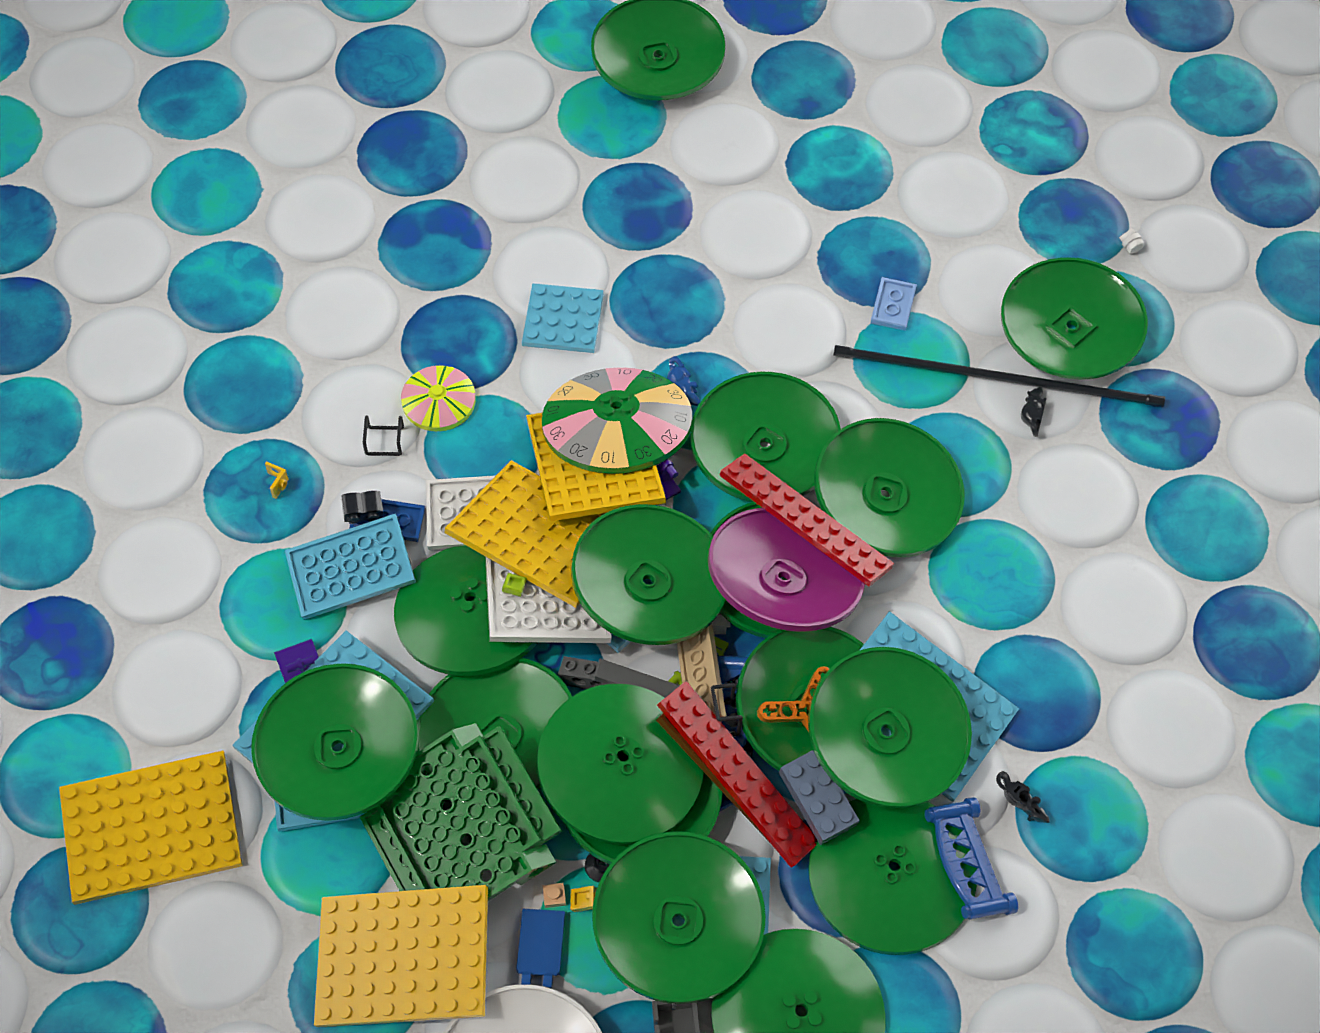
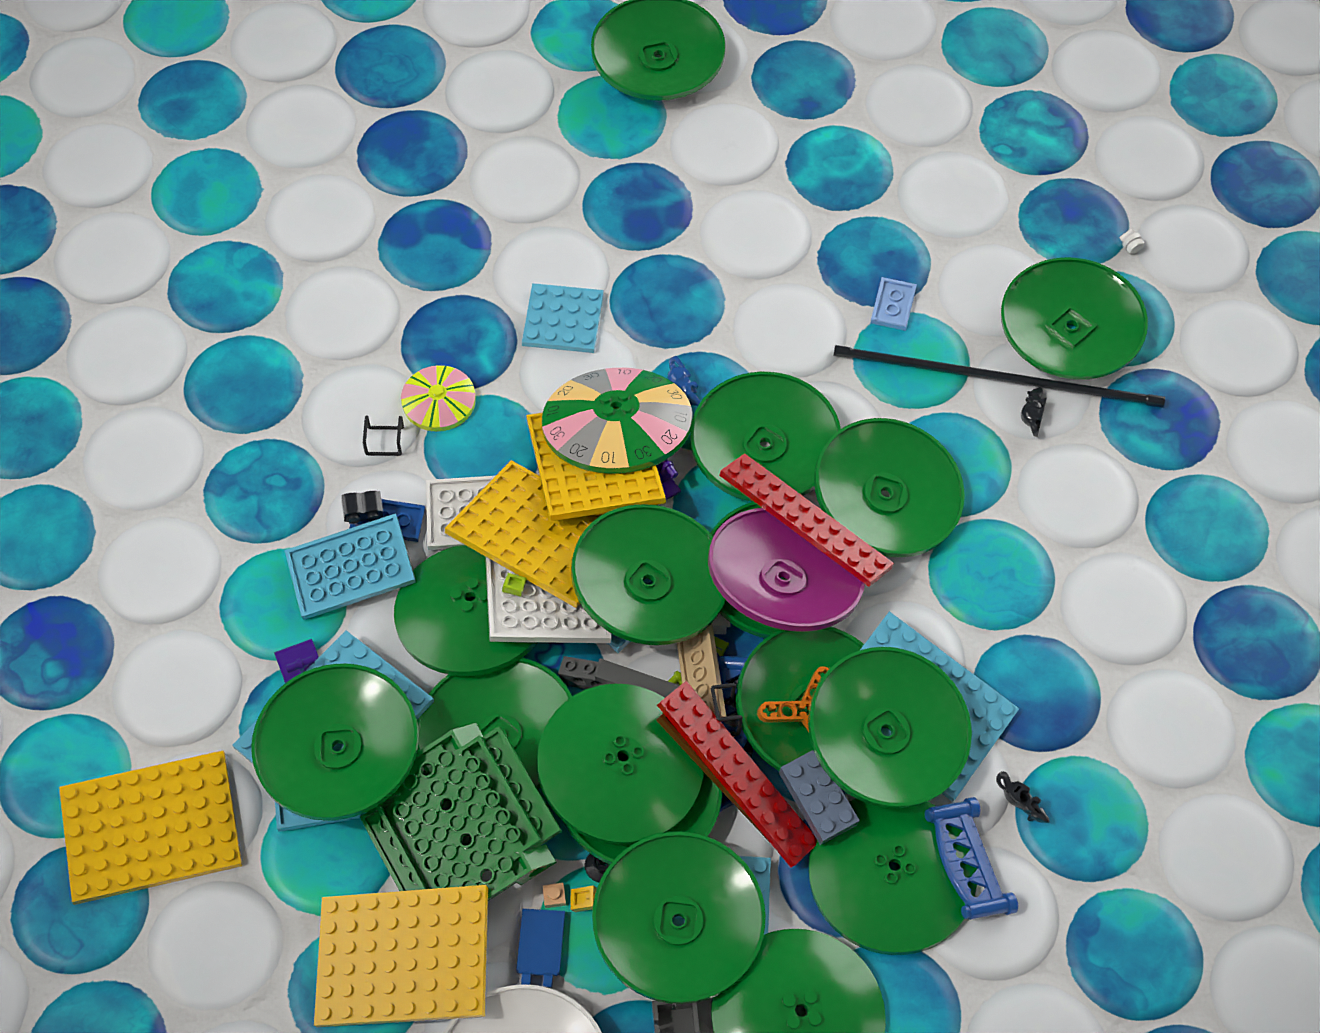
(280, 482): yellow bracket -> none

